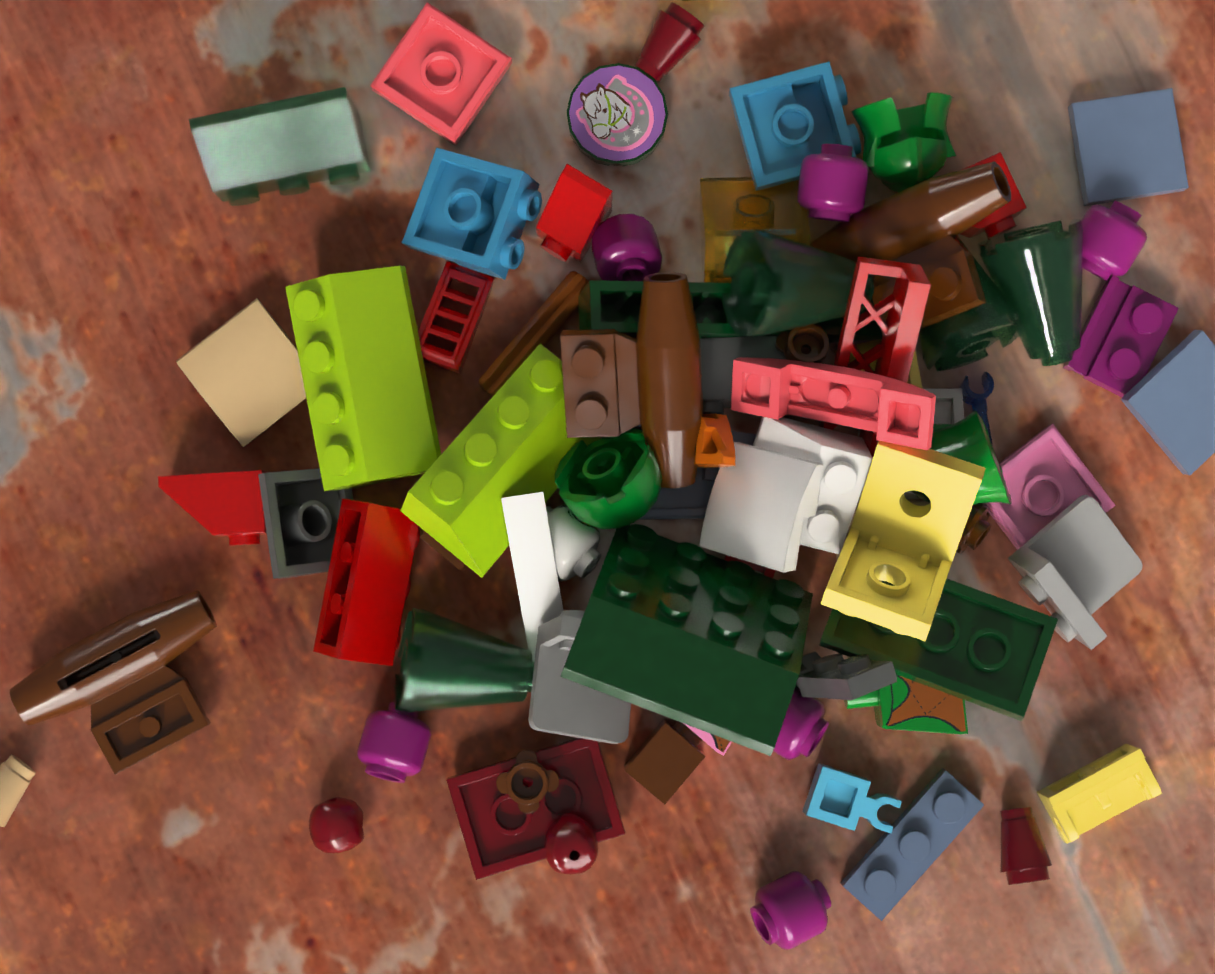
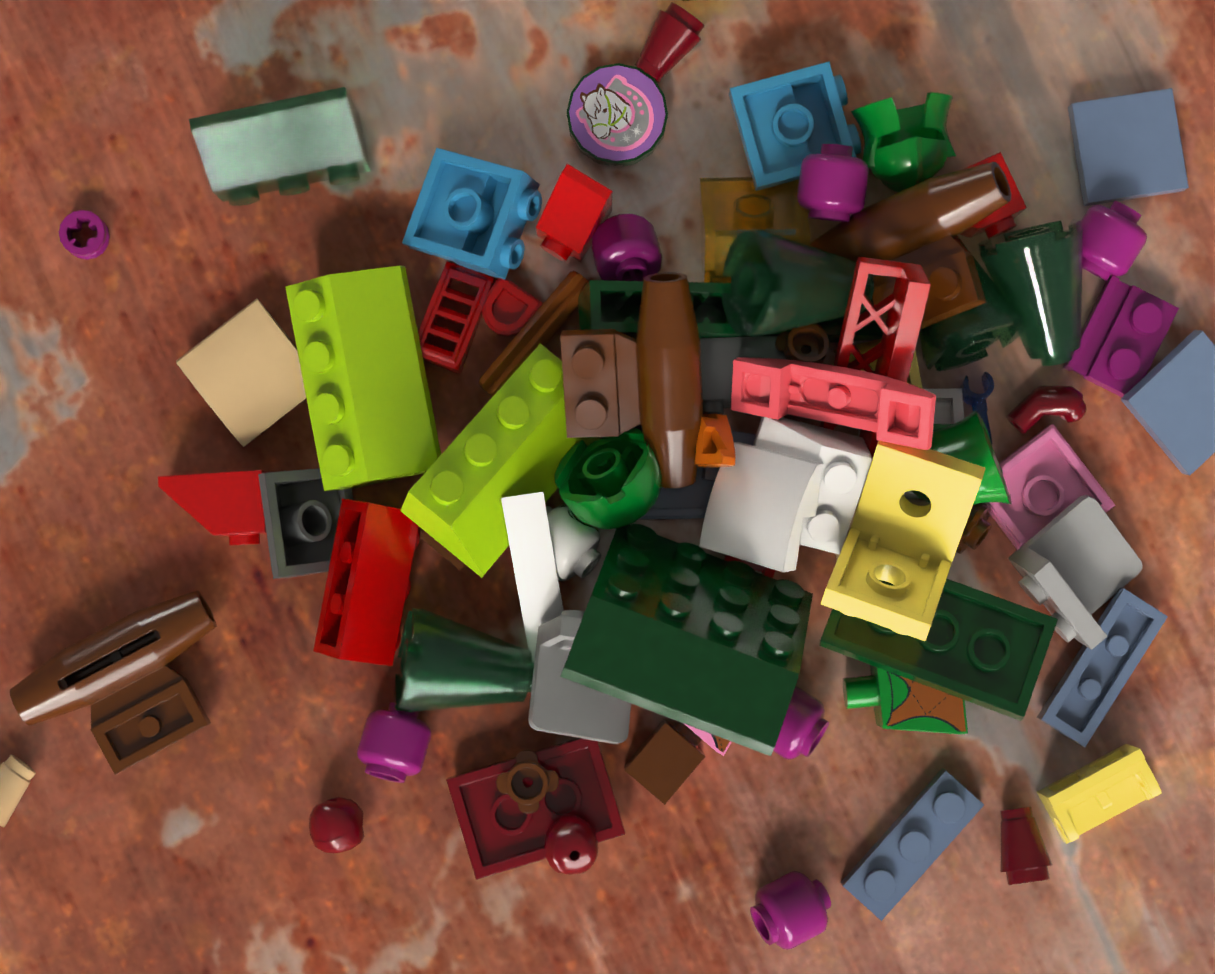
(73, 223): none -> magenta bush
(441, 73): coral plate -> none
(508, 308): none -> red tile
(843, 678): dark grey hinge -> none
(843, 798): medium azure plate -> none
(1048, 400): none -> dark red arm
(1101, 673): none -> sand blue plate

